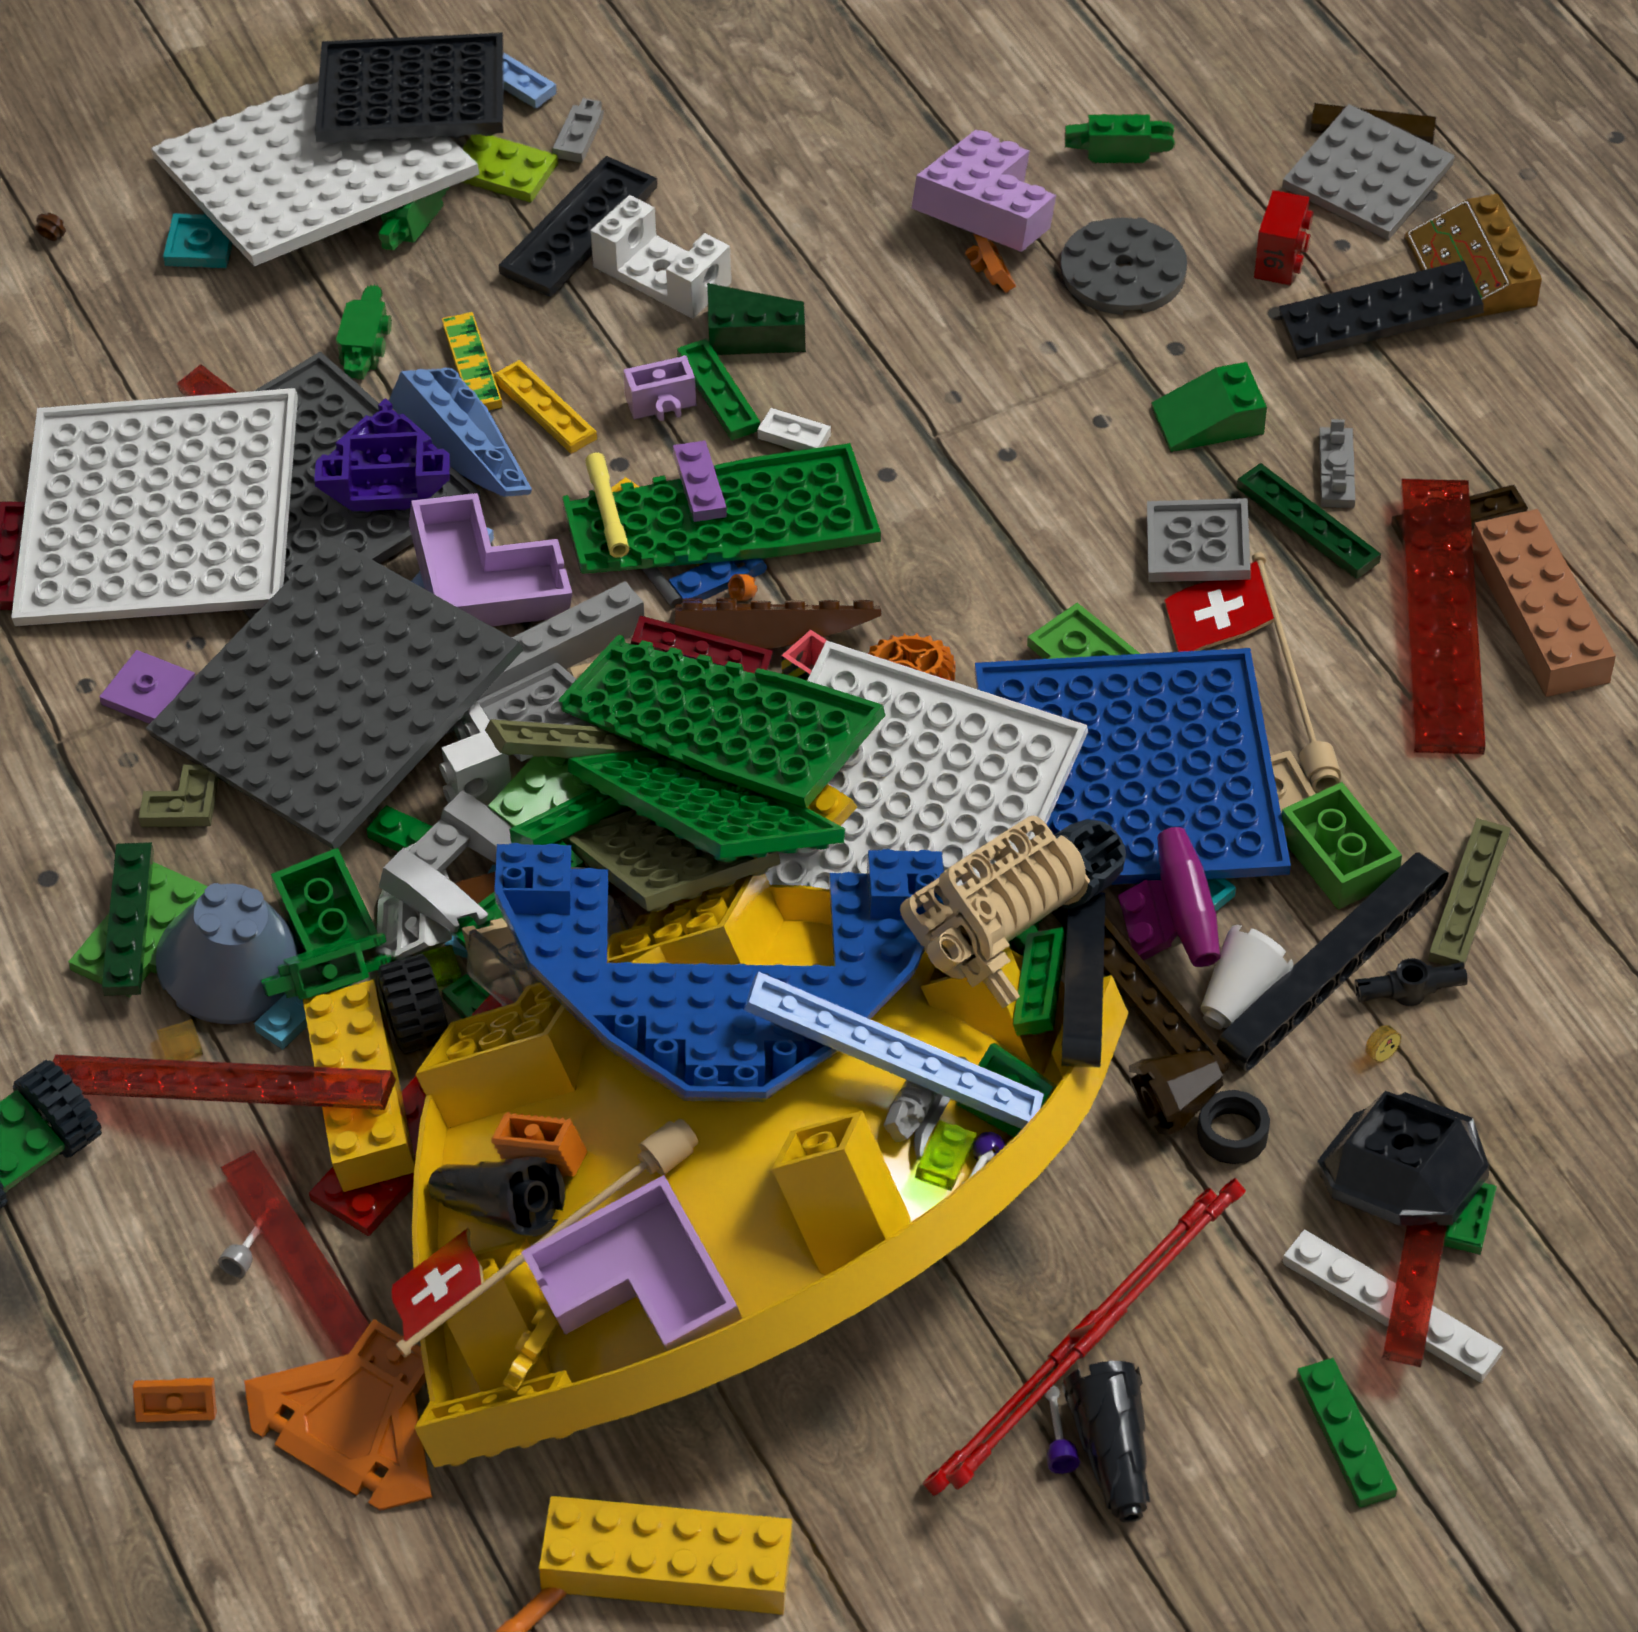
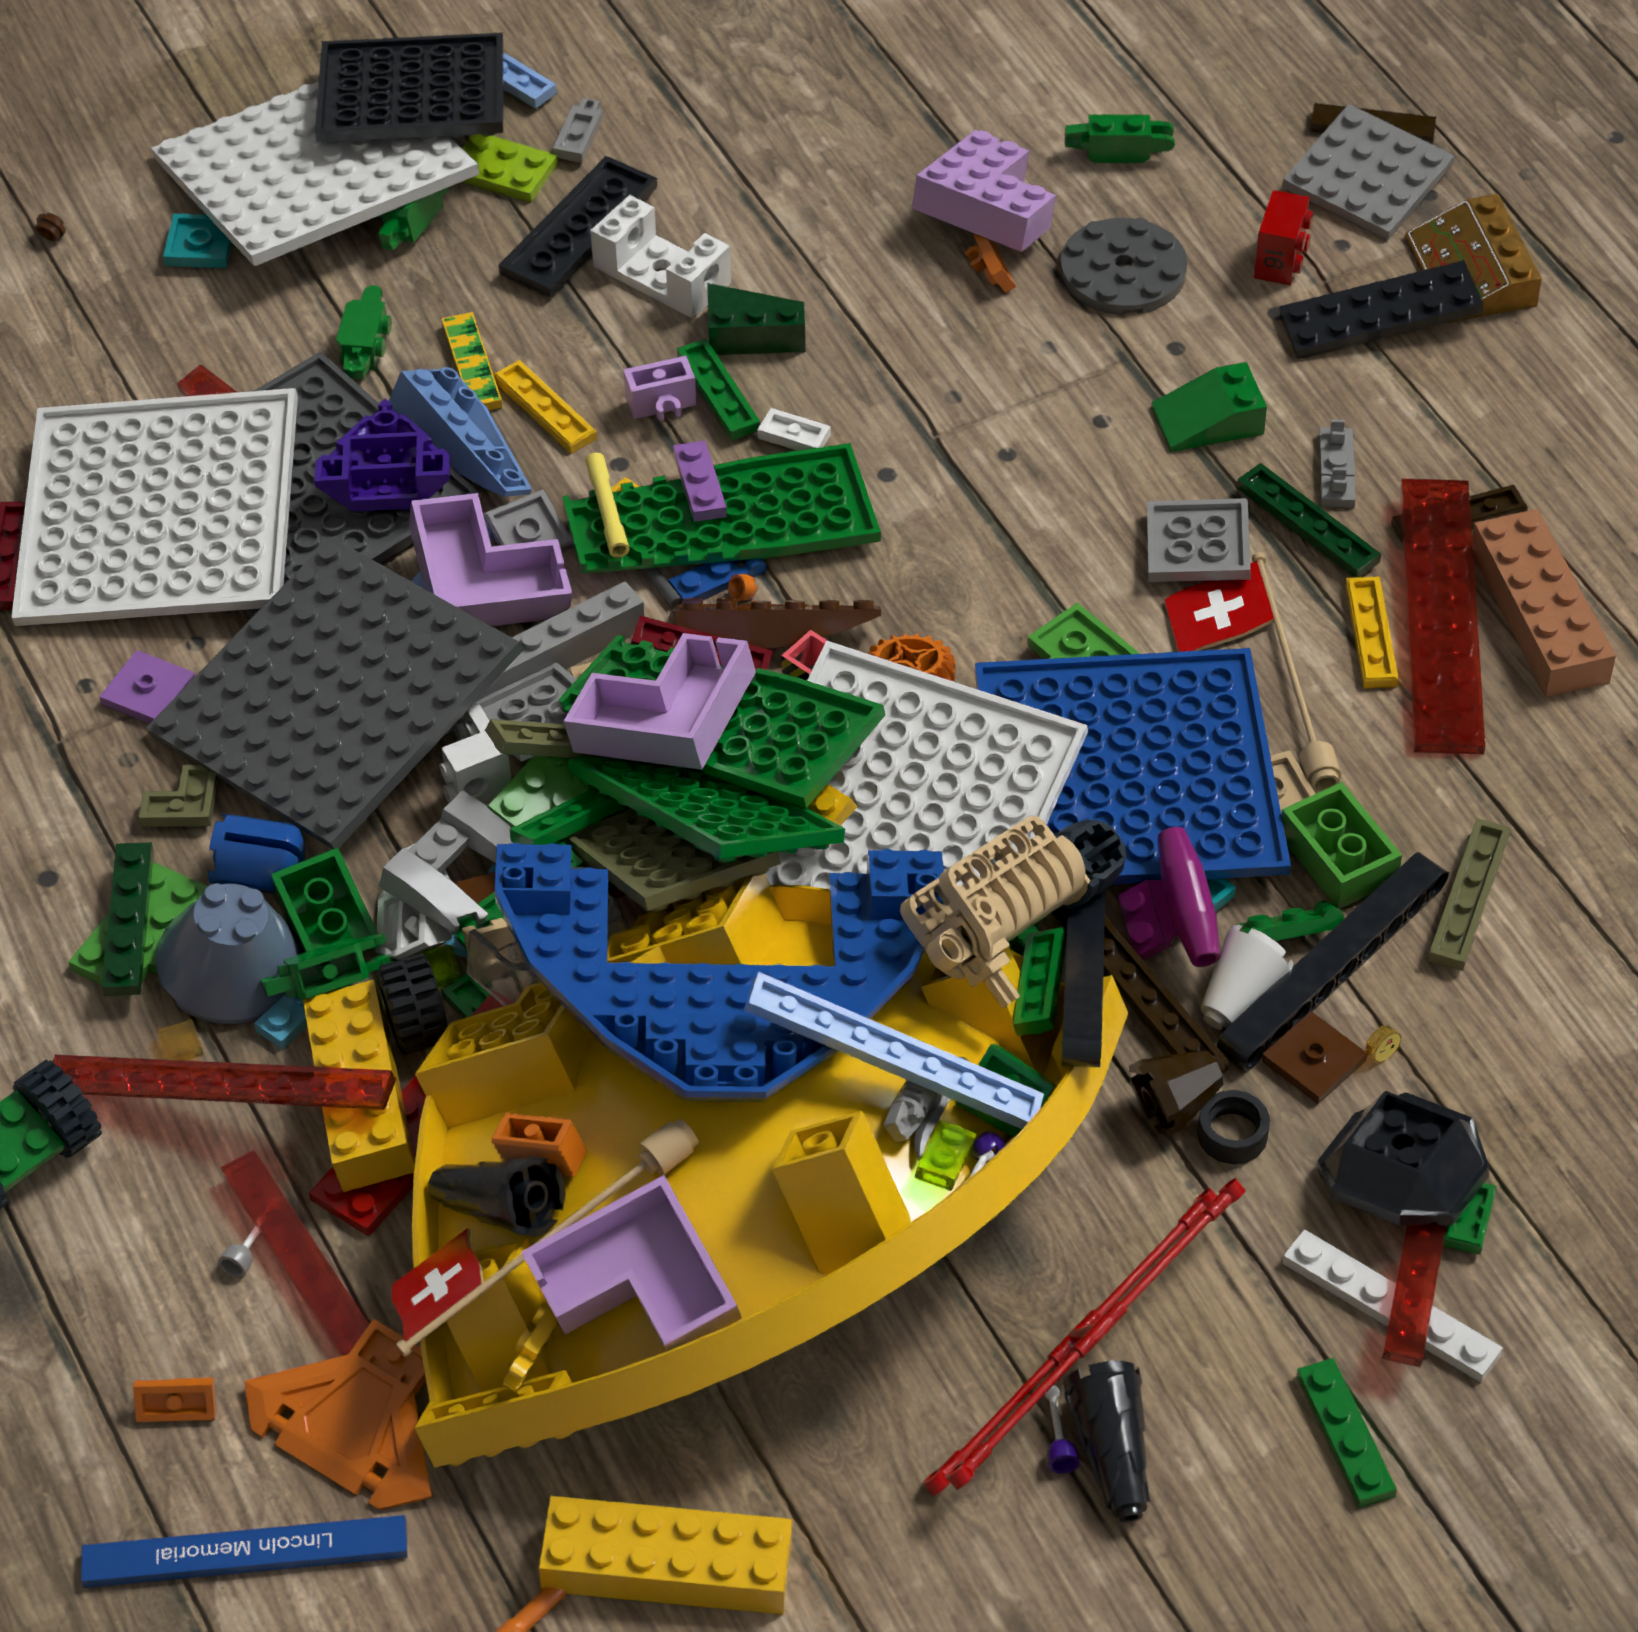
(244, 1551): none -> blue tile
(252, 849): none -> blue cylinder
(396, 829): green plate -> none
(527, 521): none -> light grey tile
(668, 718): none -> lavender piece
(1296, 922): none -> green plate
(1314, 1057): none -> reddish brown plate
(1371, 632): none -> yellow tile
(1410, 982): black pin -> none

